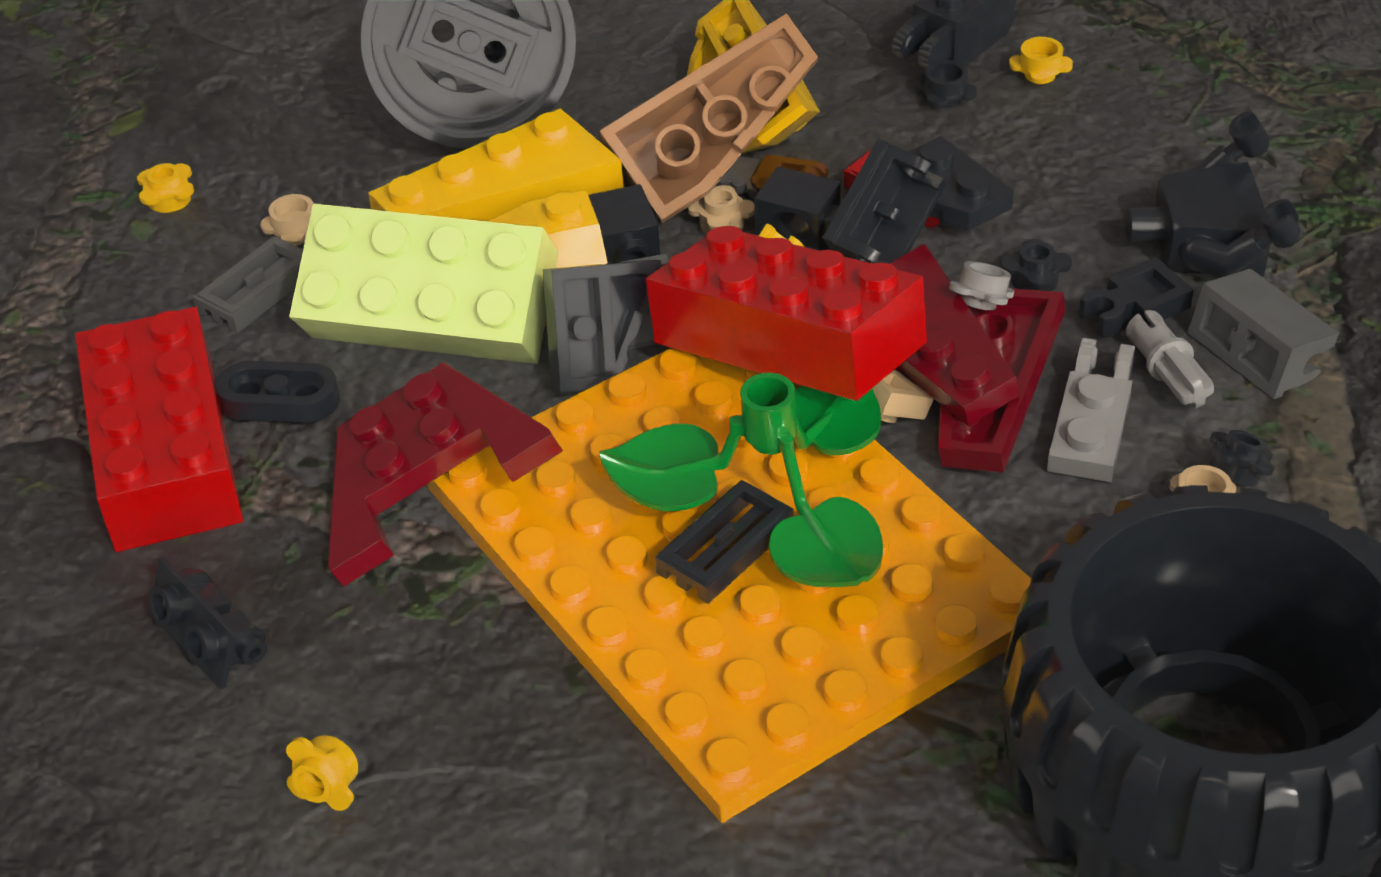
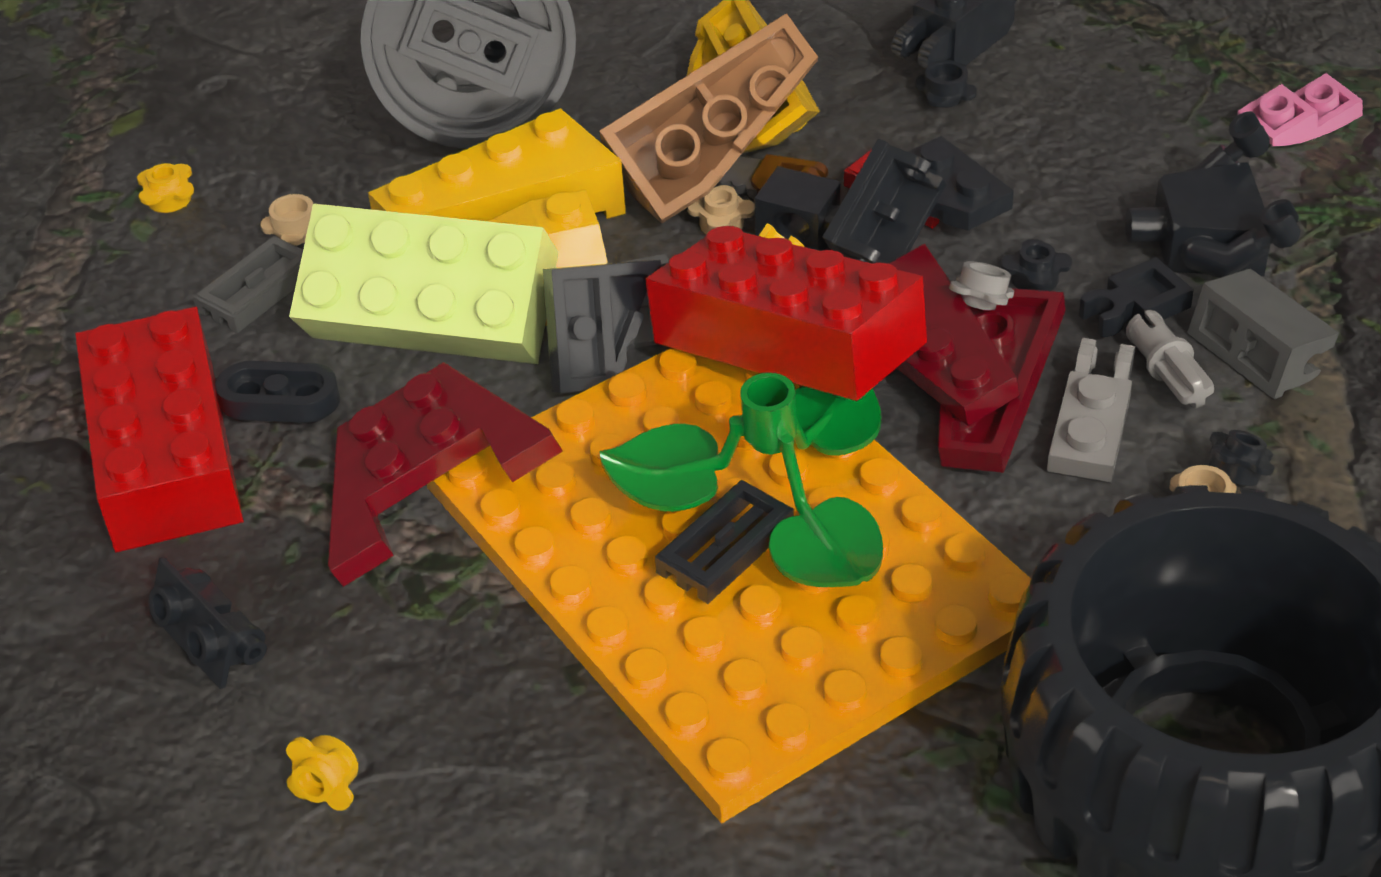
(626, 223): black brick -> none
(901, 398): tan plate -> none
(1041, 60): yellow plate -> none
(1306, 113): none -> bright pink slope

